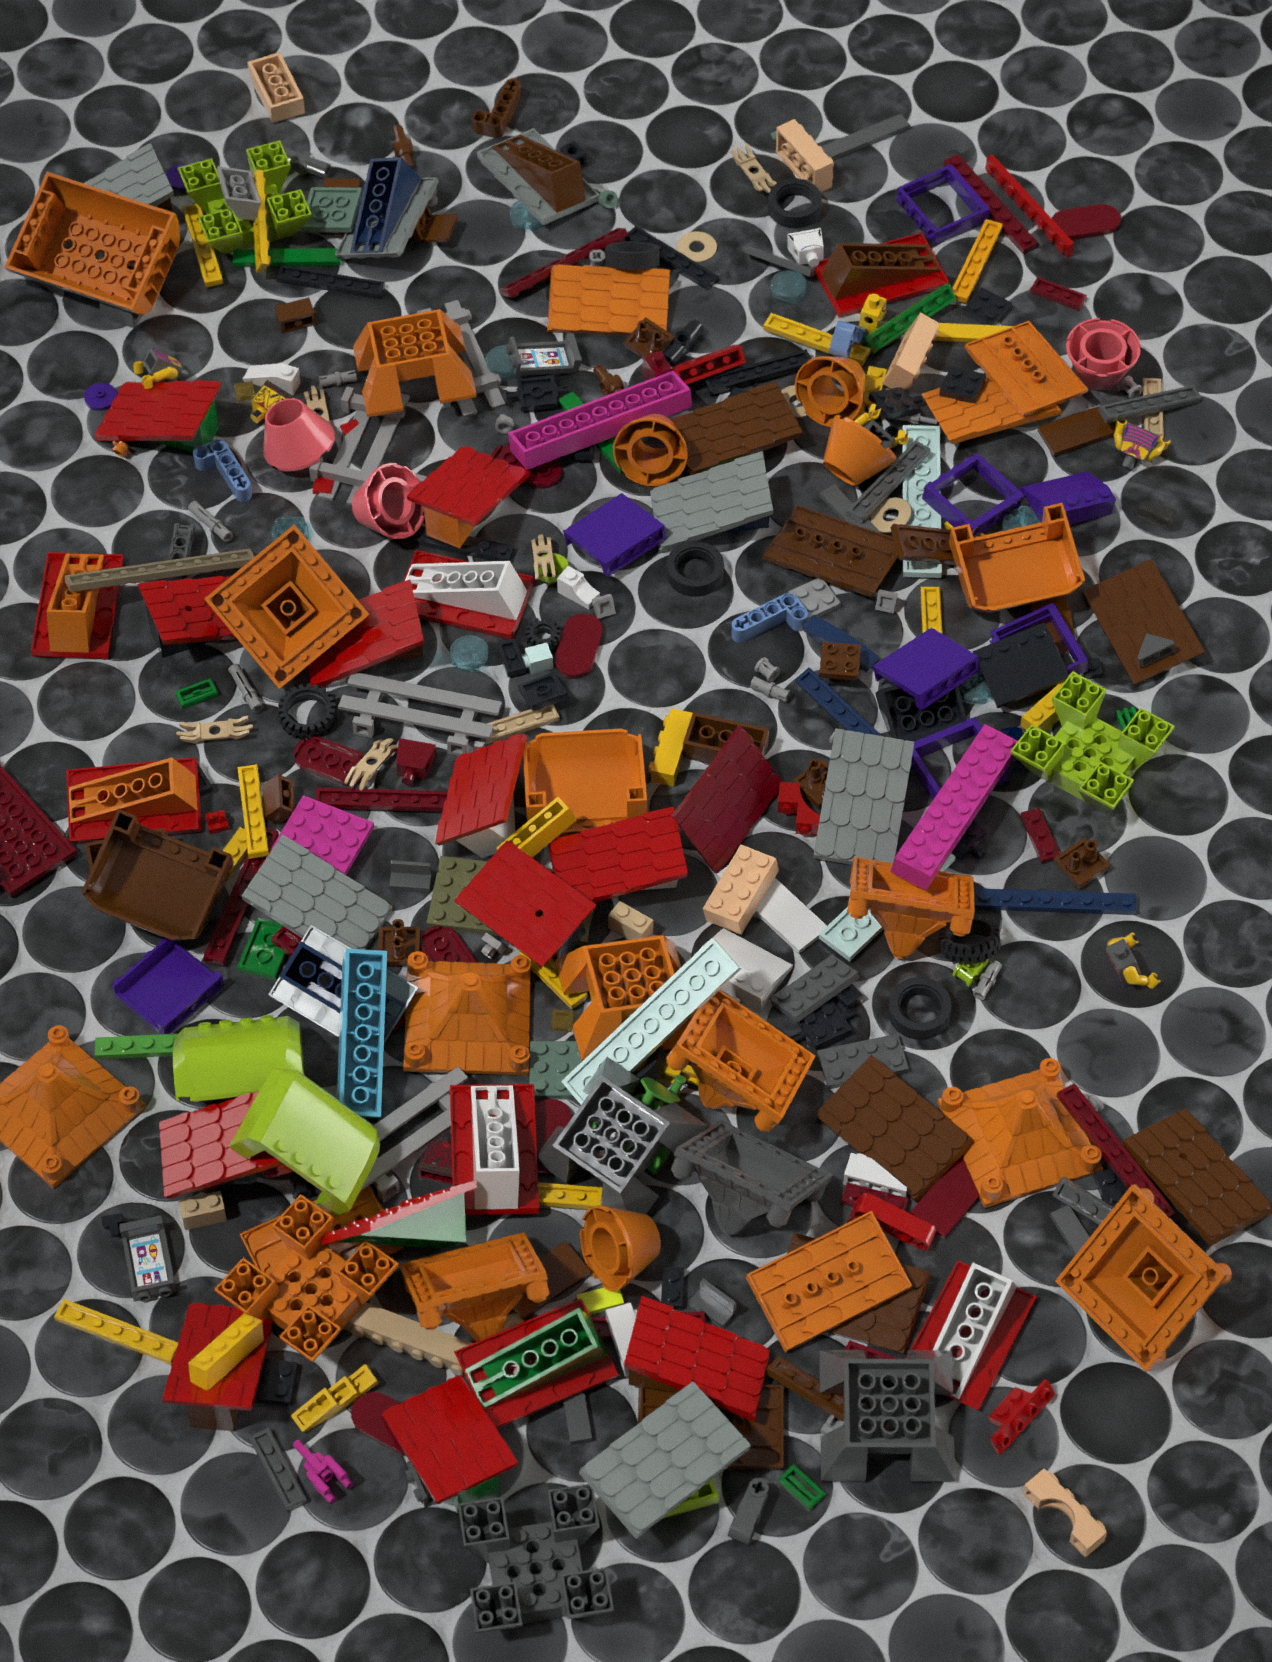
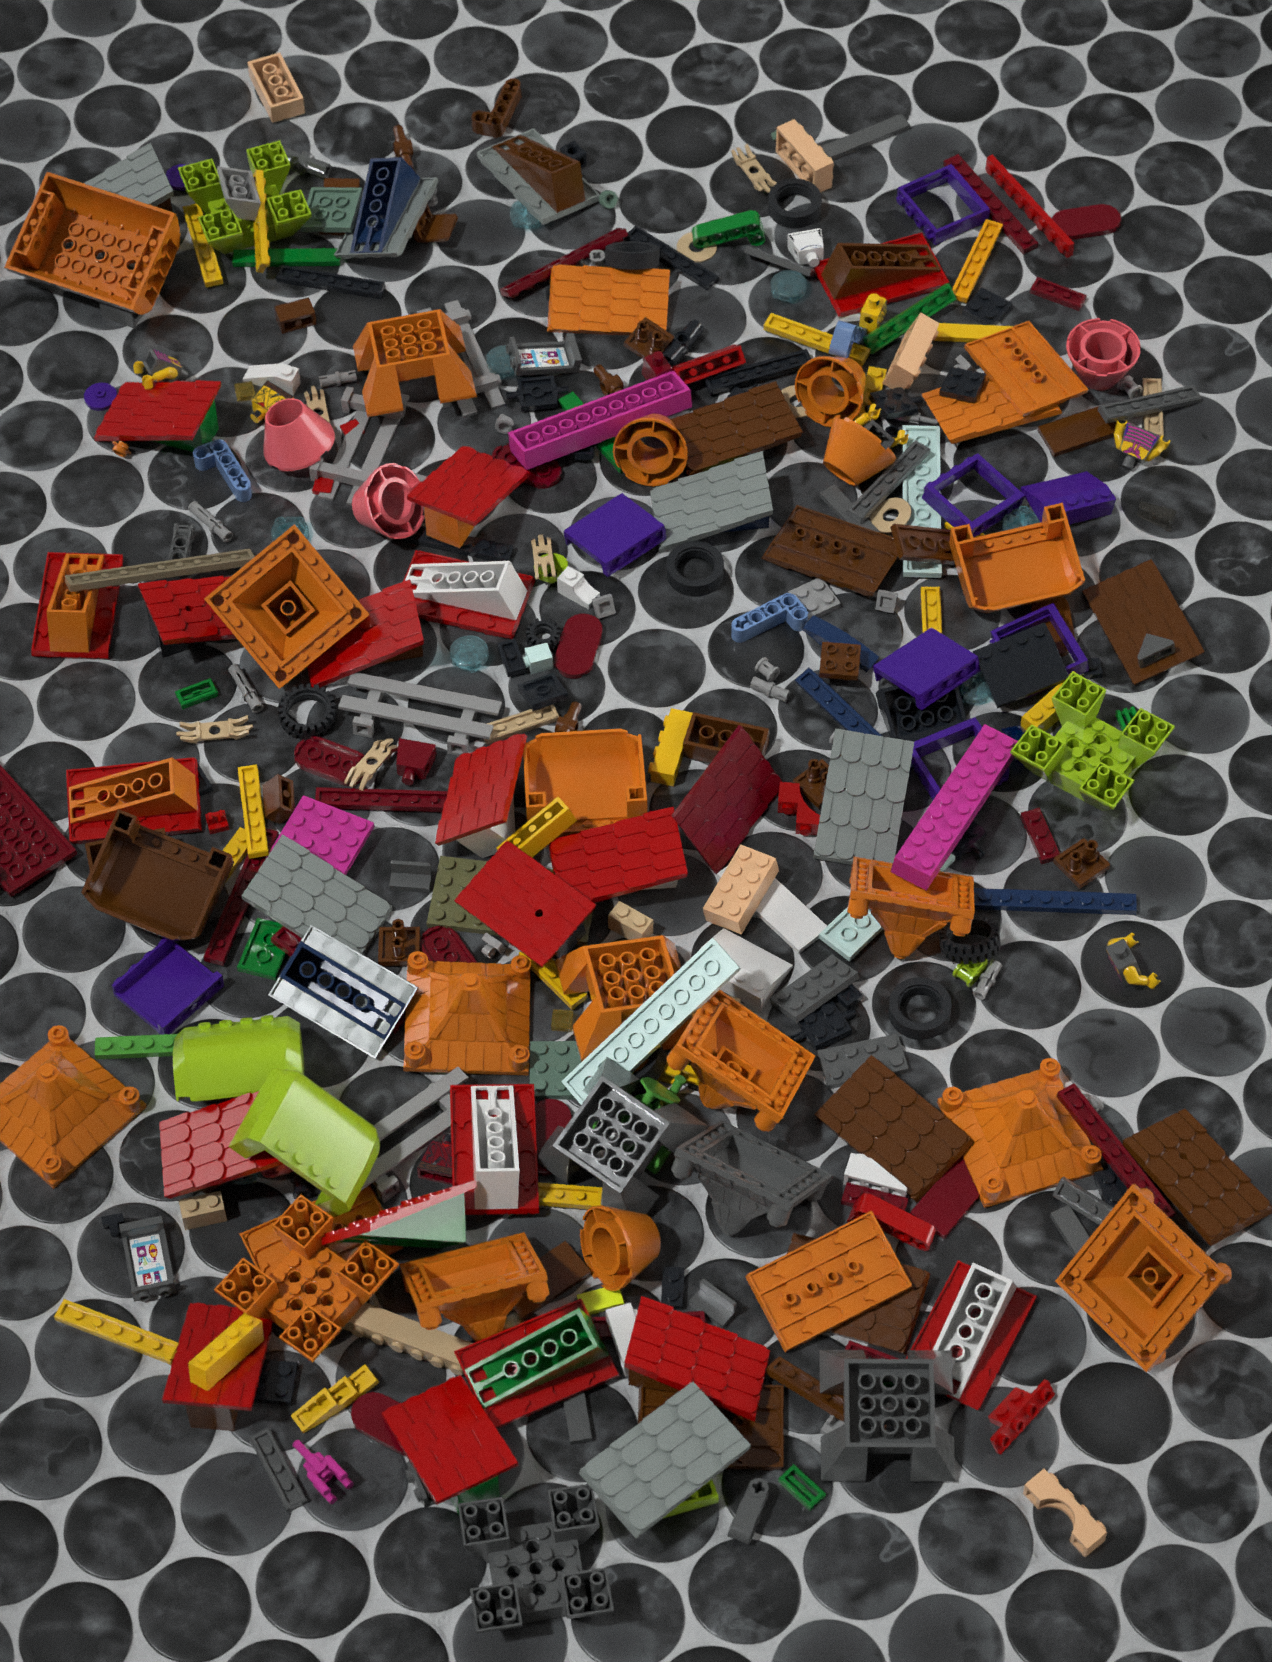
(362, 1031): medium azure brick -> none
(569, 721): none -> reddish brown pin
(729, 229): none -> green beam
(964, 364): none -> light grey tile

